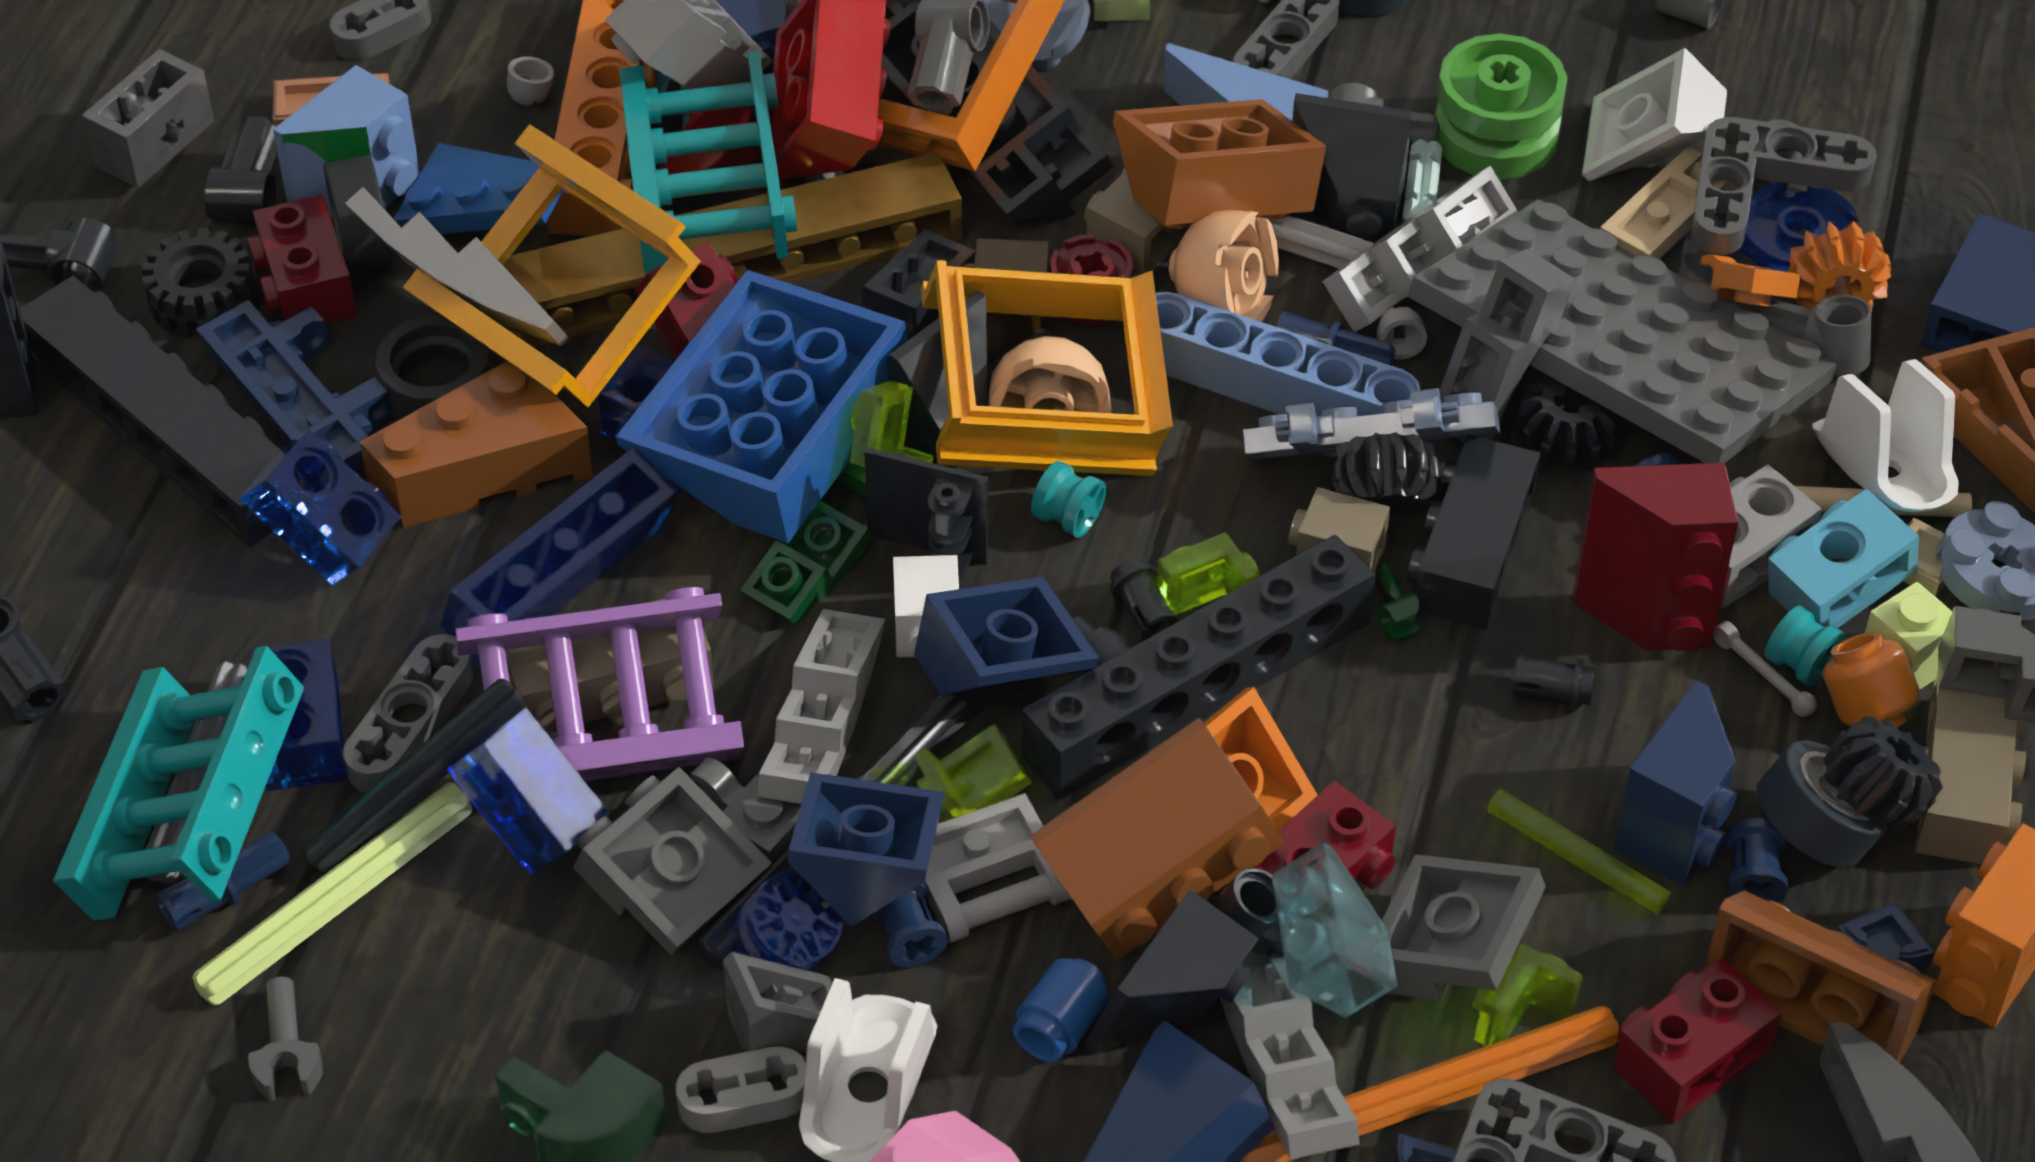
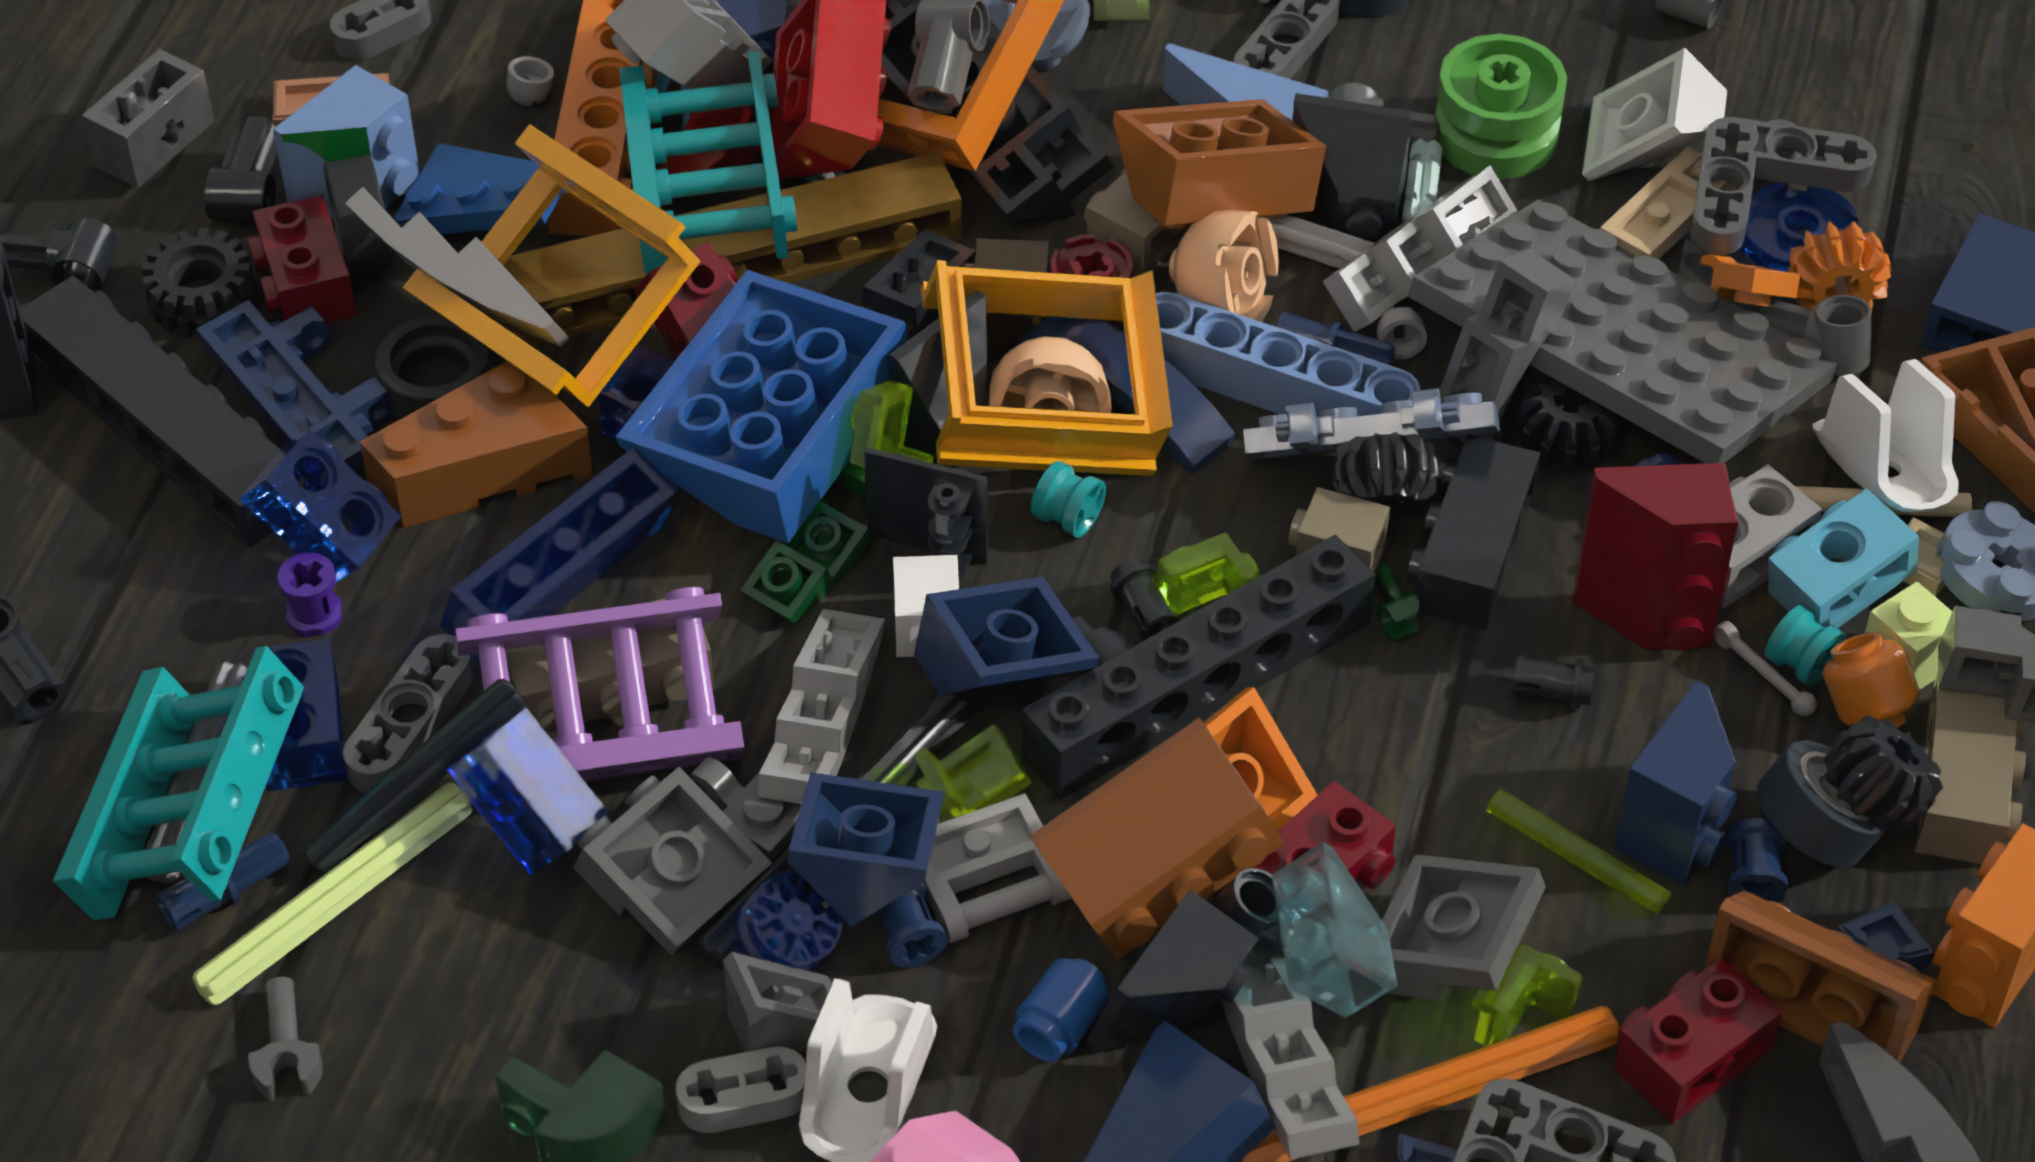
(315, 583): none -> dark purple bush
(1197, 428): none -> dark blue slope

